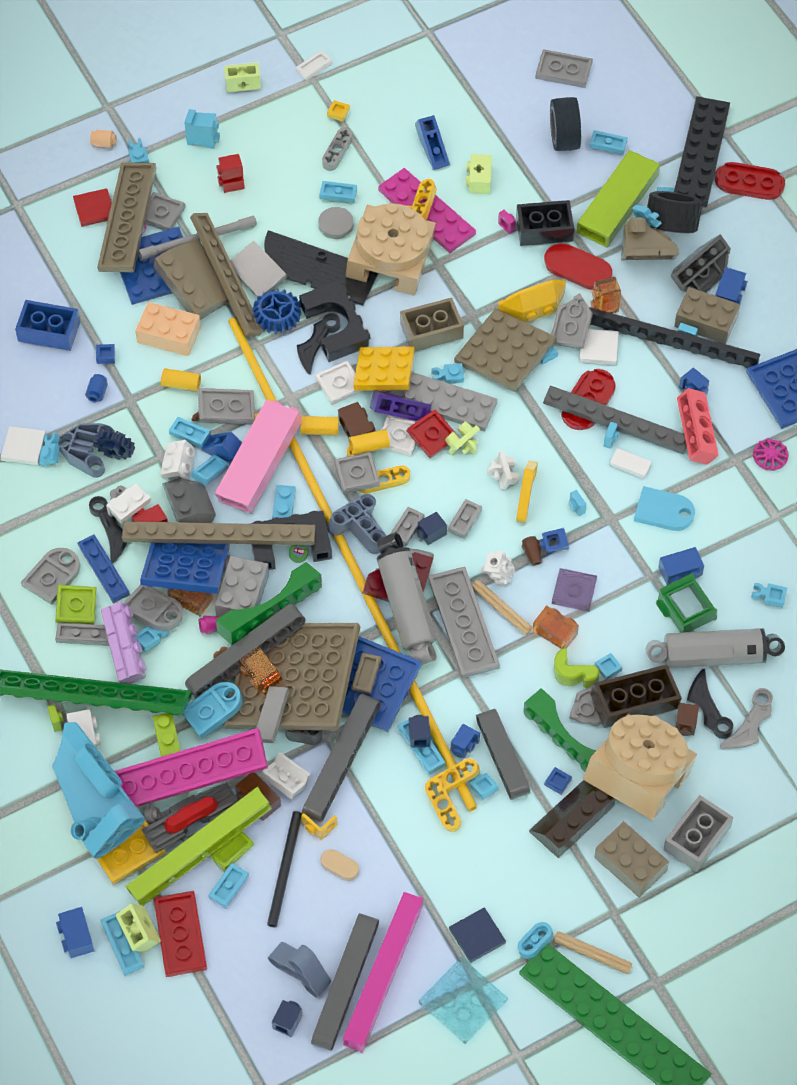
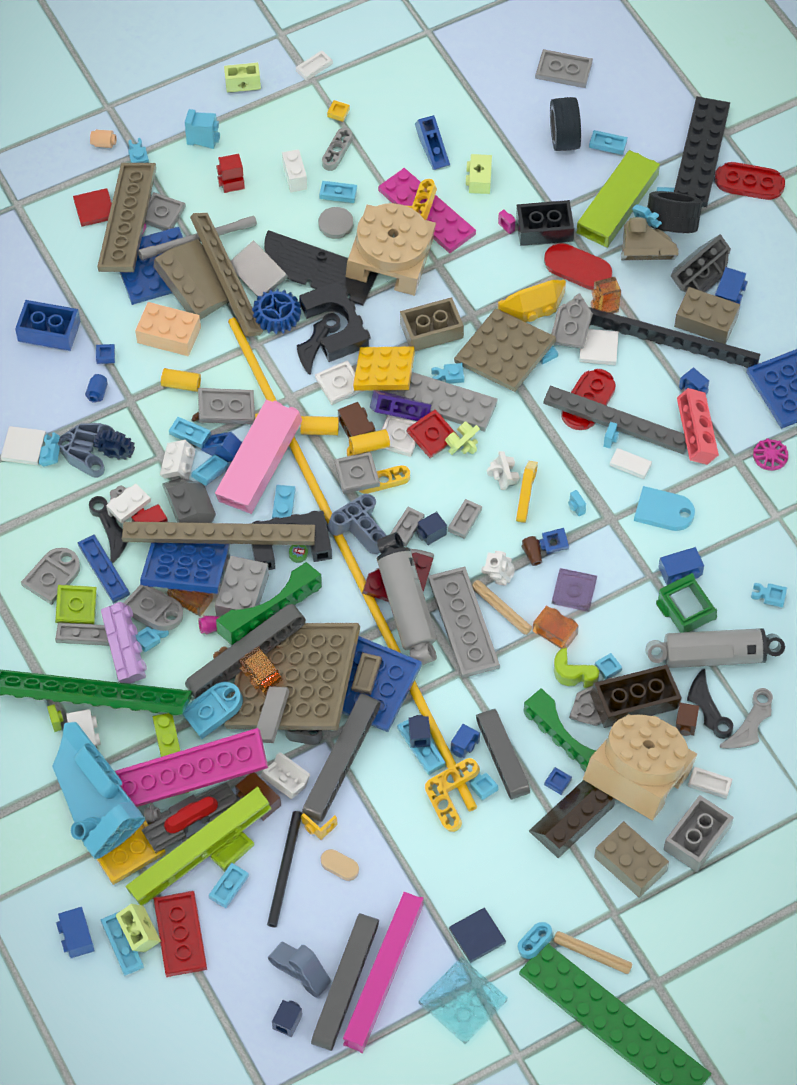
(294, 170): none -> white brick
(688, 329): medium azure plate -> none
(710, 782): none -> white tile

